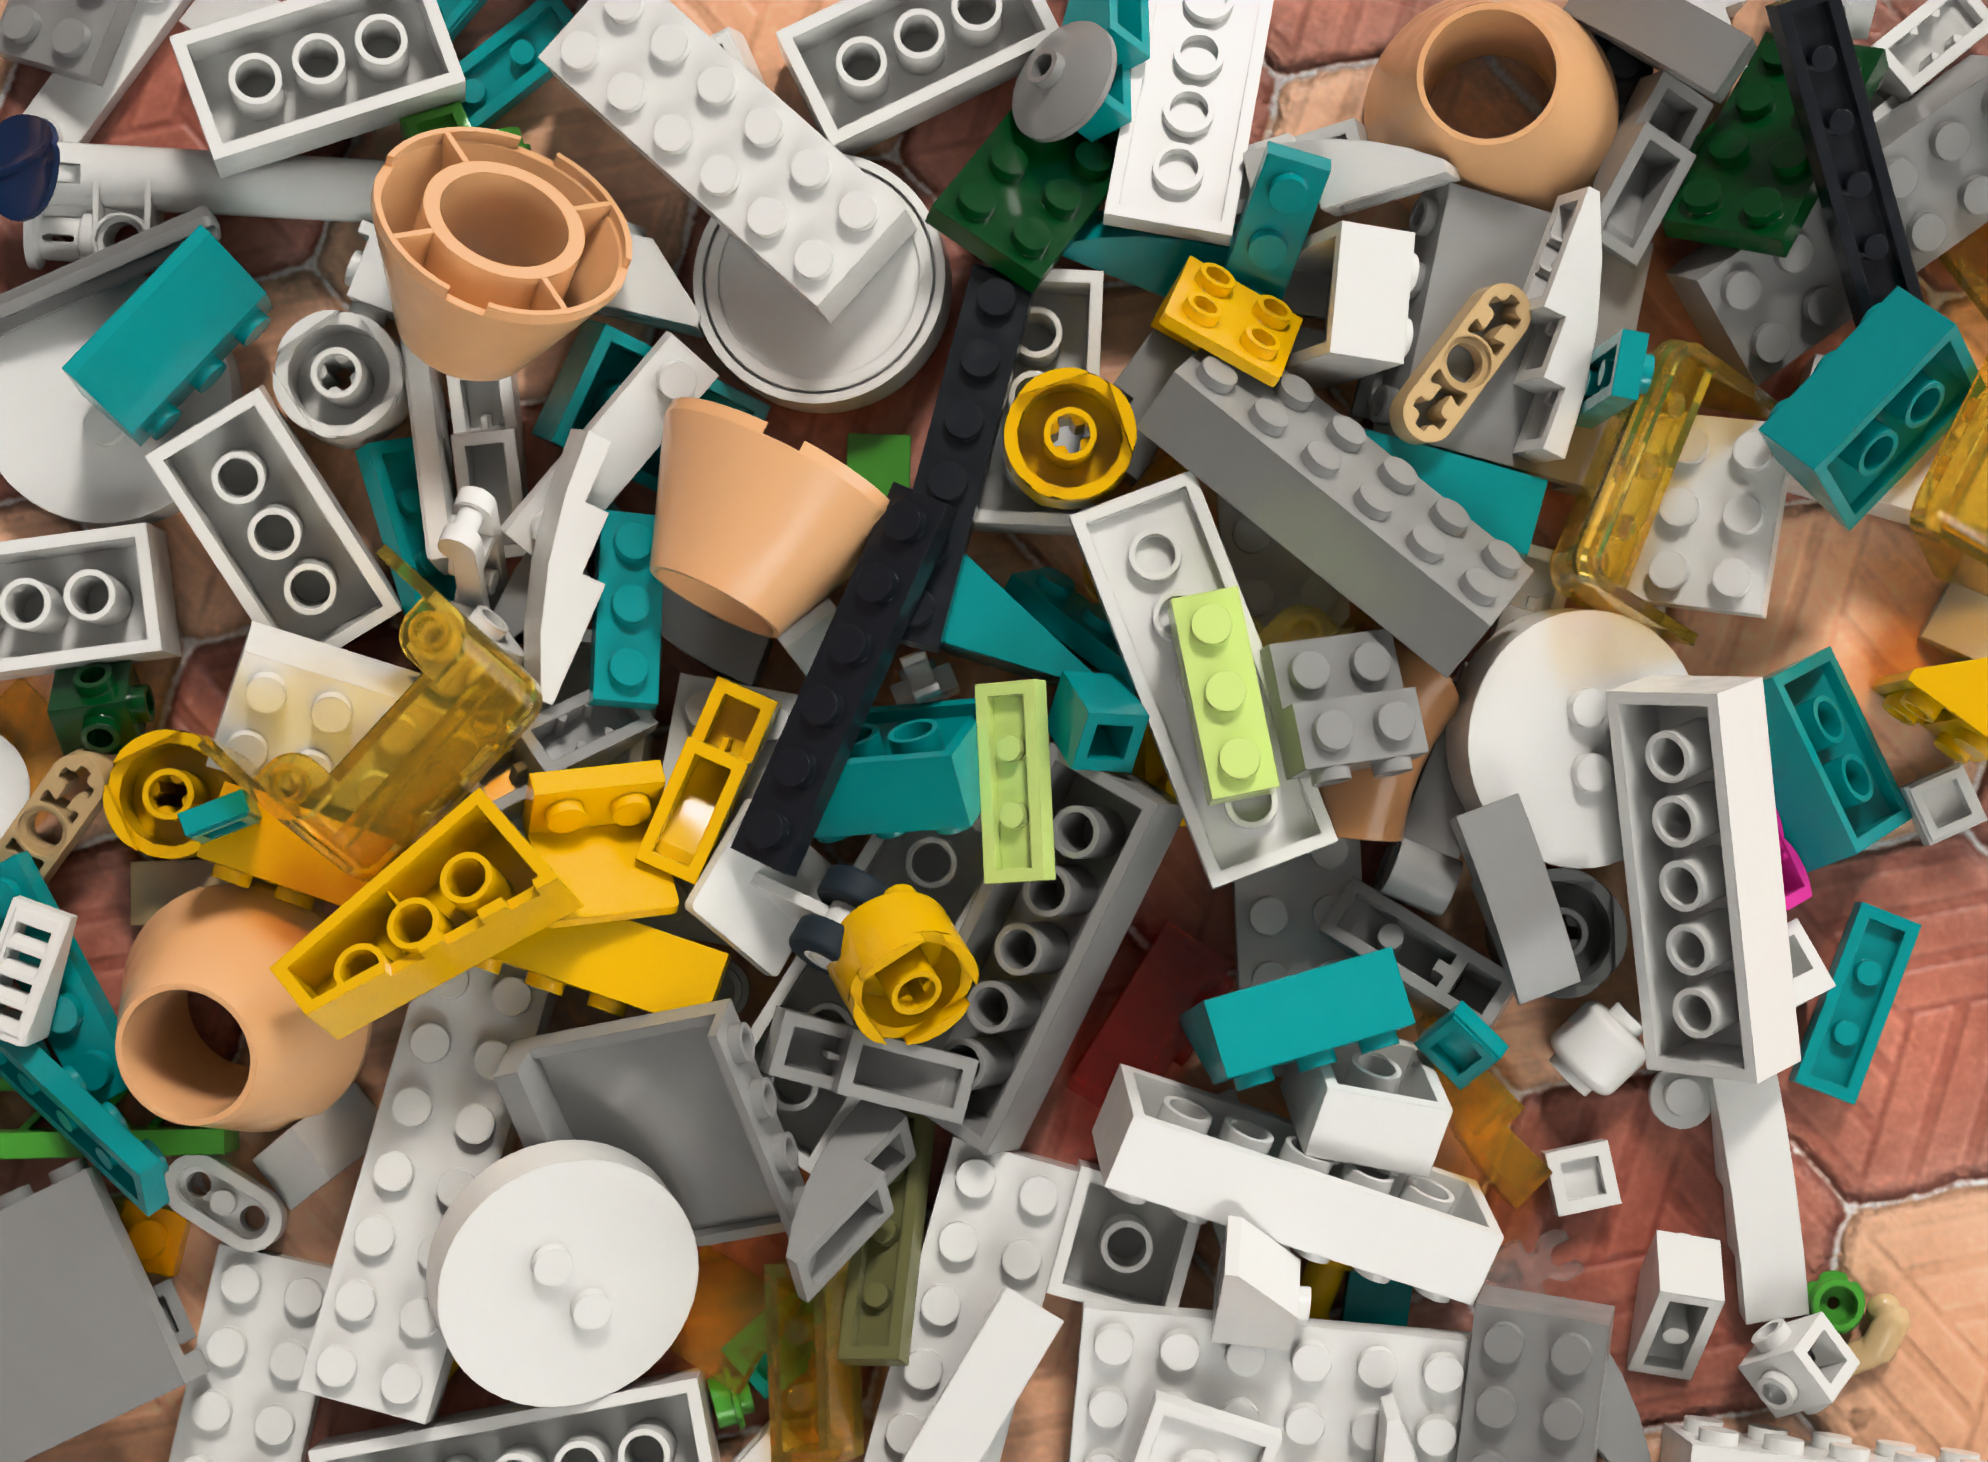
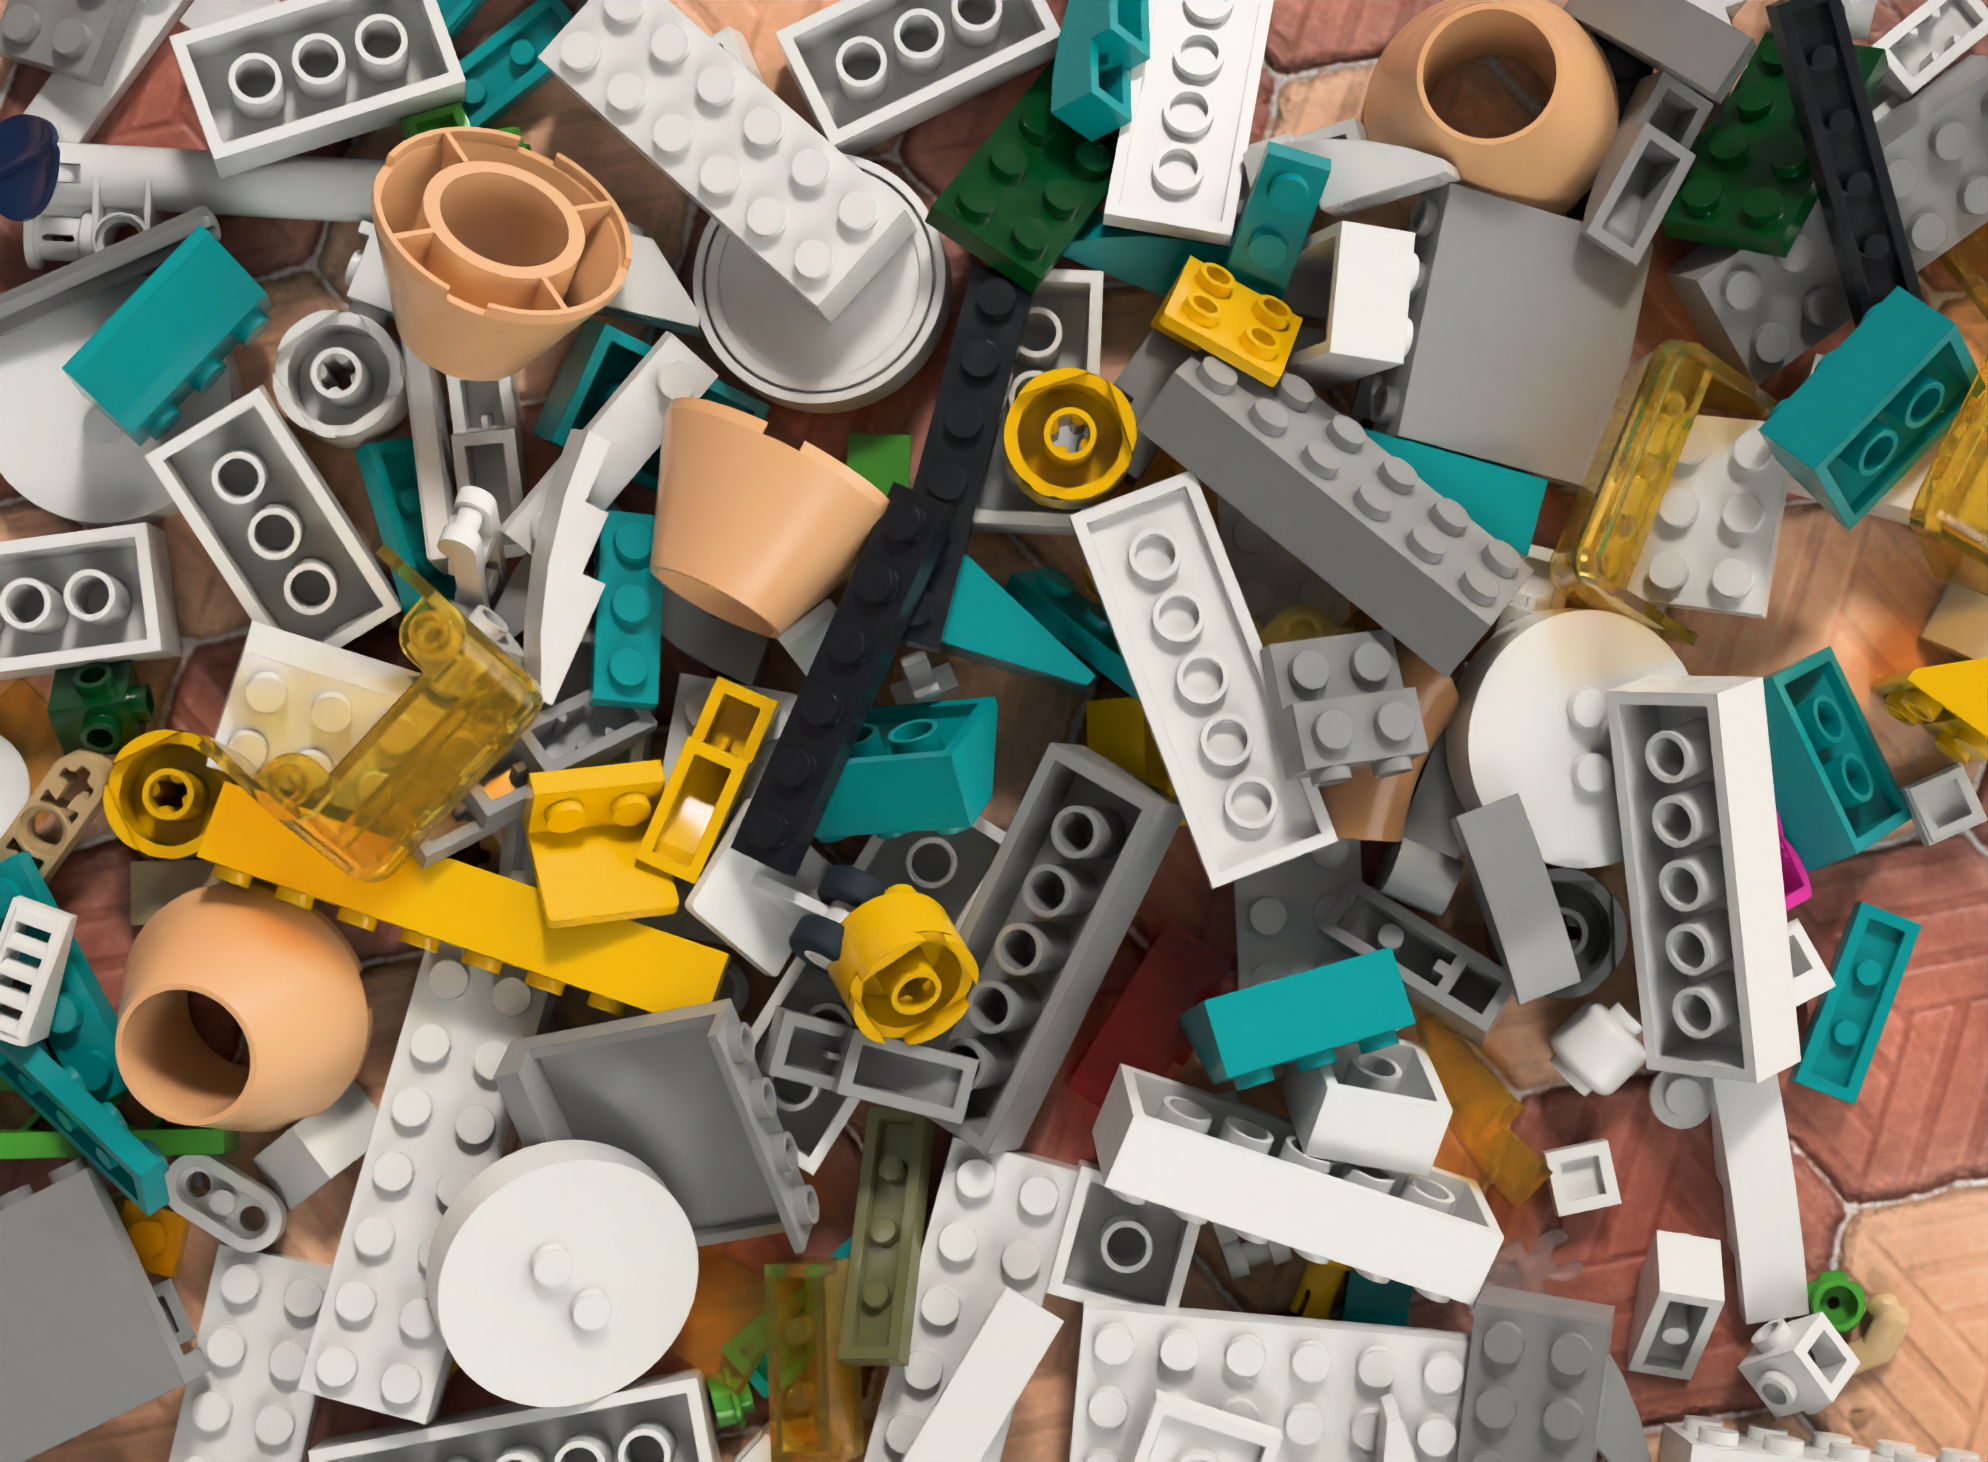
(220, 817): teal tile -> none
(425, 919): yellow wedge -> none
(847, 1194): light grey slope -> none
(1015, 781): yellowish green plate -> none
(1064, 81): light grey dish -> none
(1097, 721): teal brick -> none
(1223, 696): yellowish green brick -> none
(1257, 1290): white slope -> none
(1461, 1045): teal tile -> none
(1487, 354): tan beam -> none
(1565, 310): white slope -> none
(1616, 377): teal plate -> none

